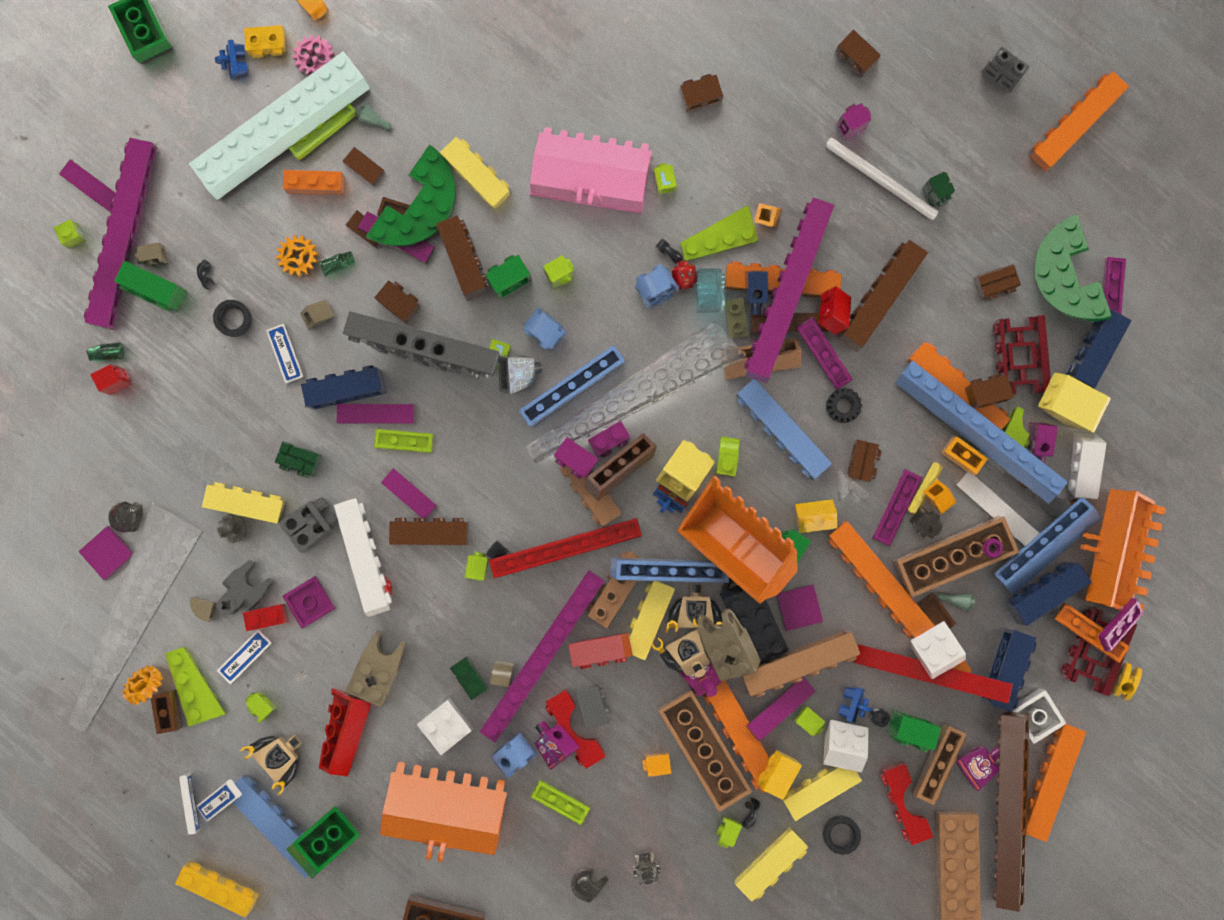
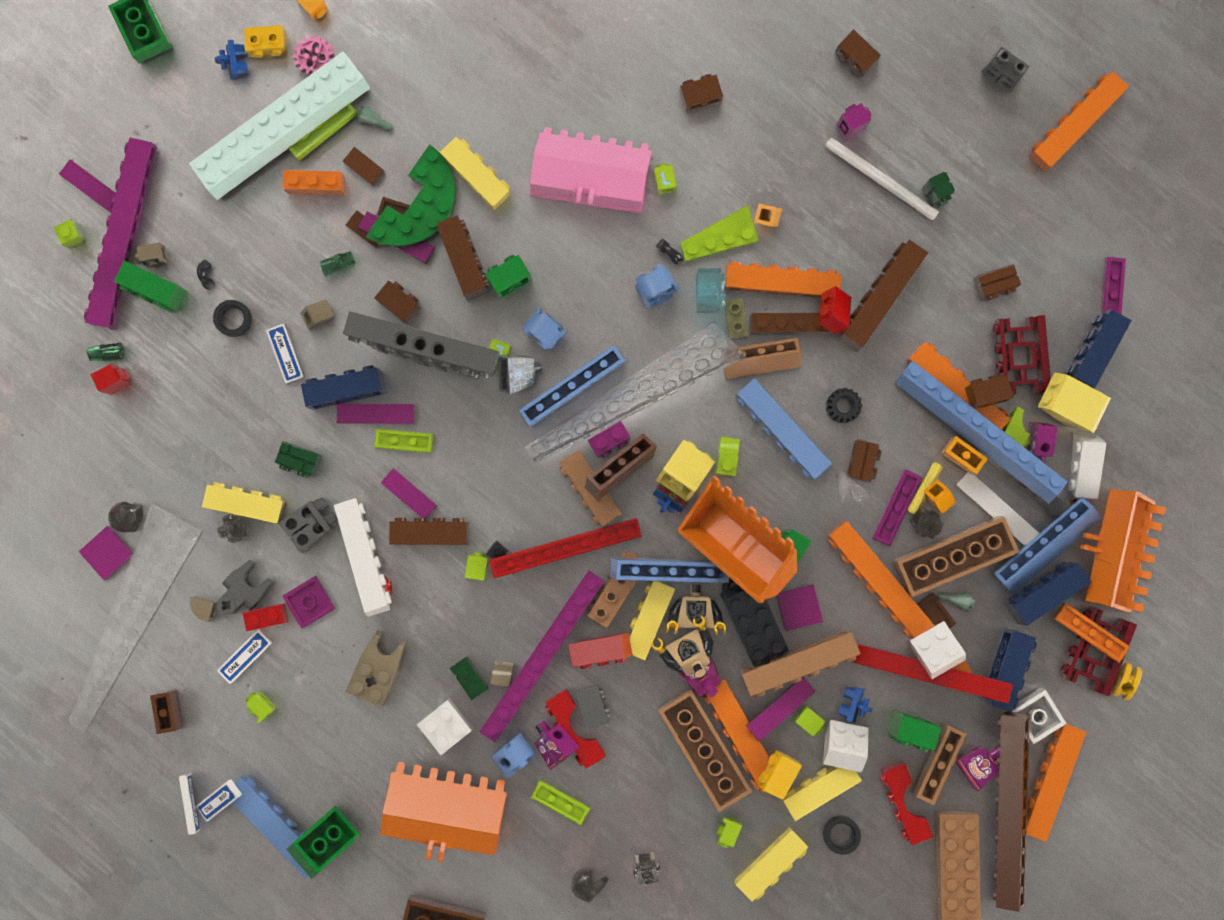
(142, 685): light orange gear -> none
(192, 688): lime wing -> none
(217, 888): yellow brick -> none
(276, 757): torso -> none
(303, 252): light orange gear -> none
(343, 732): red wedge -> none
(559, 271): lime brick -> none
(576, 458): magenta brick -> none
(657, 764): light orange brick -> none
(684, 275): red head -> none
(728, 646): dark tan brick -> none
(751, 818): black arm -> none
(756, 281): dark blue torso -> none
(789, 290): magenta brick -> none
(816, 516): yellow brick -> none
(824, 353): magenta tile -> none
(874, 714): black bush -> none
(998, 548): magenta plate -> none
(1058, 277): green plate -> none
(1120, 624): magenta tile -> none

